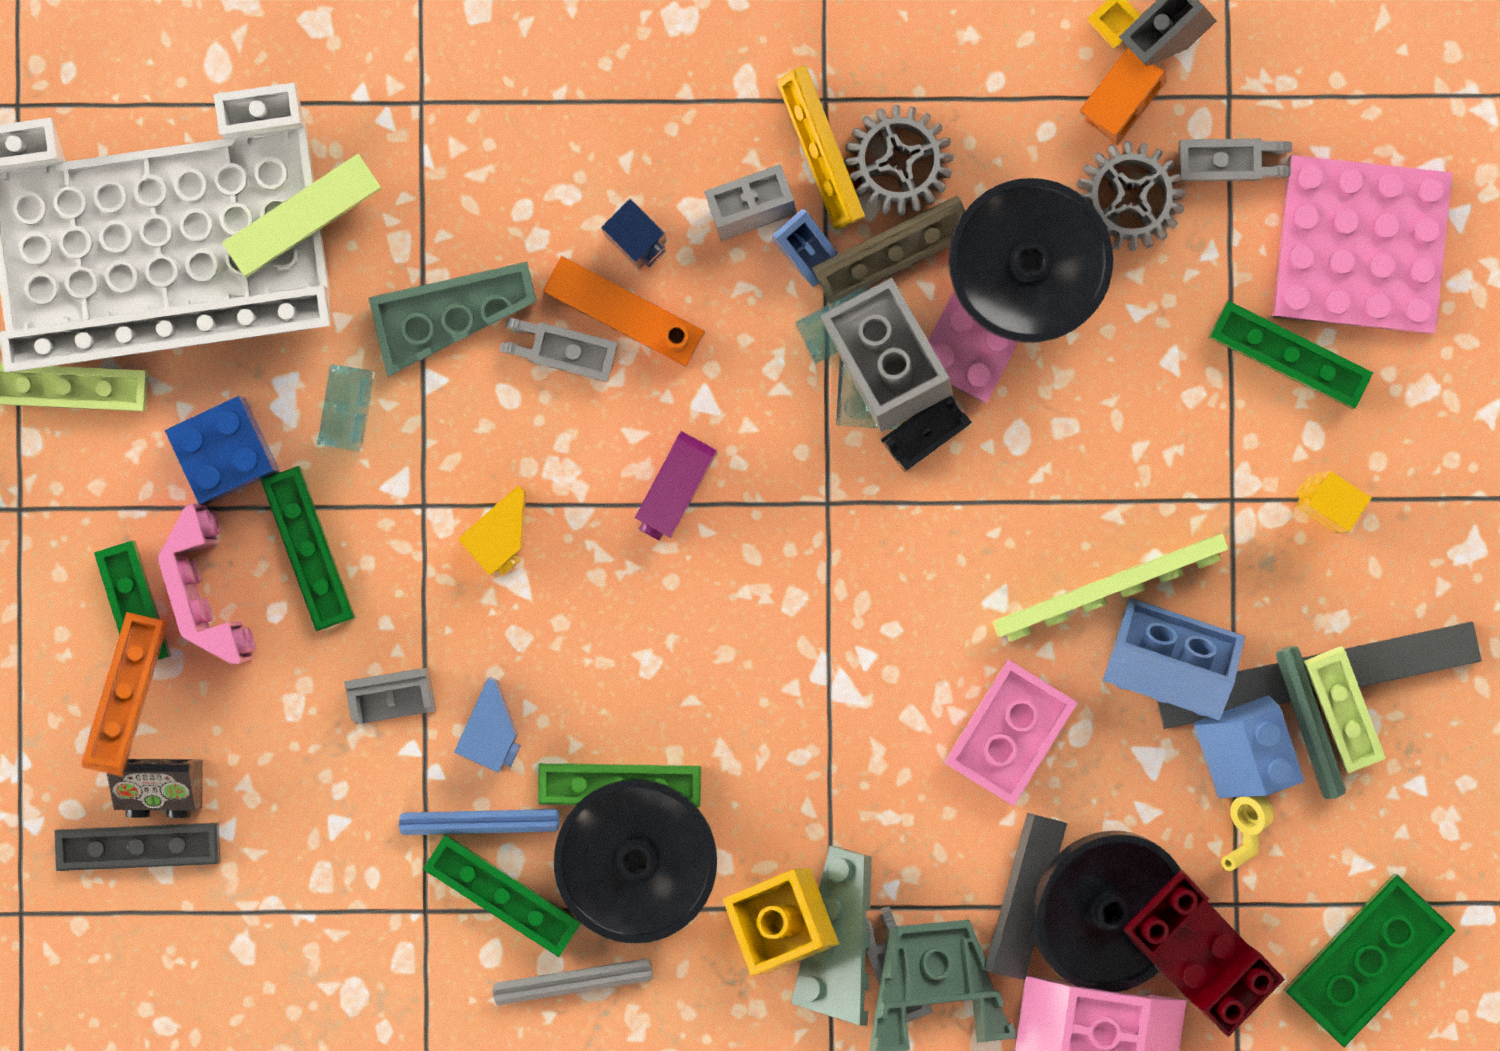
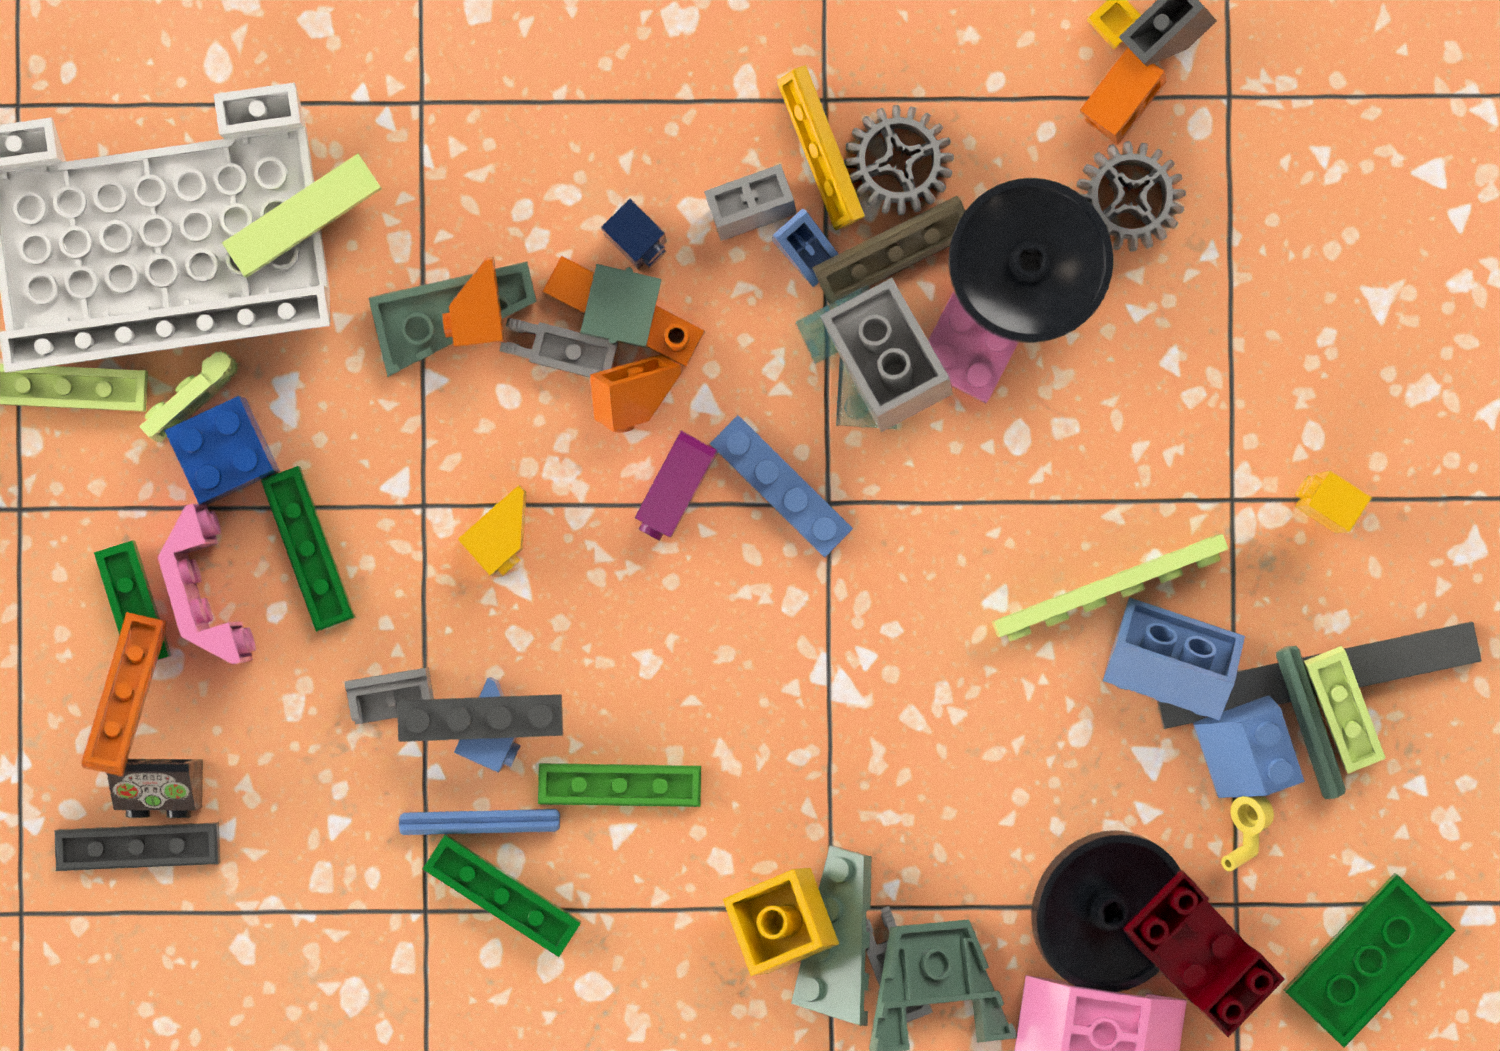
(190, 396): none -> yellowish green hinge
(346, 407): clear light blue hinge -> none
(476, 309): none -> orange slope
(480, 717): none -> dark grey plate
(572, 981): light grey axle -> none
(621, 306): none -> sand green piece
(632, 391): none -> orange slope
(635, 861): black dish -> none
(781, 486): none -> medium blue plate
(925, 432): black hinge -> none
(1010, 732): bright pink plate -> none
(1013, 934): dark grey tile -> none
(1229, 159): light grey hinge -> none
(1290, 355): green plate -> none
(1362, 244): bright pink plate -> none

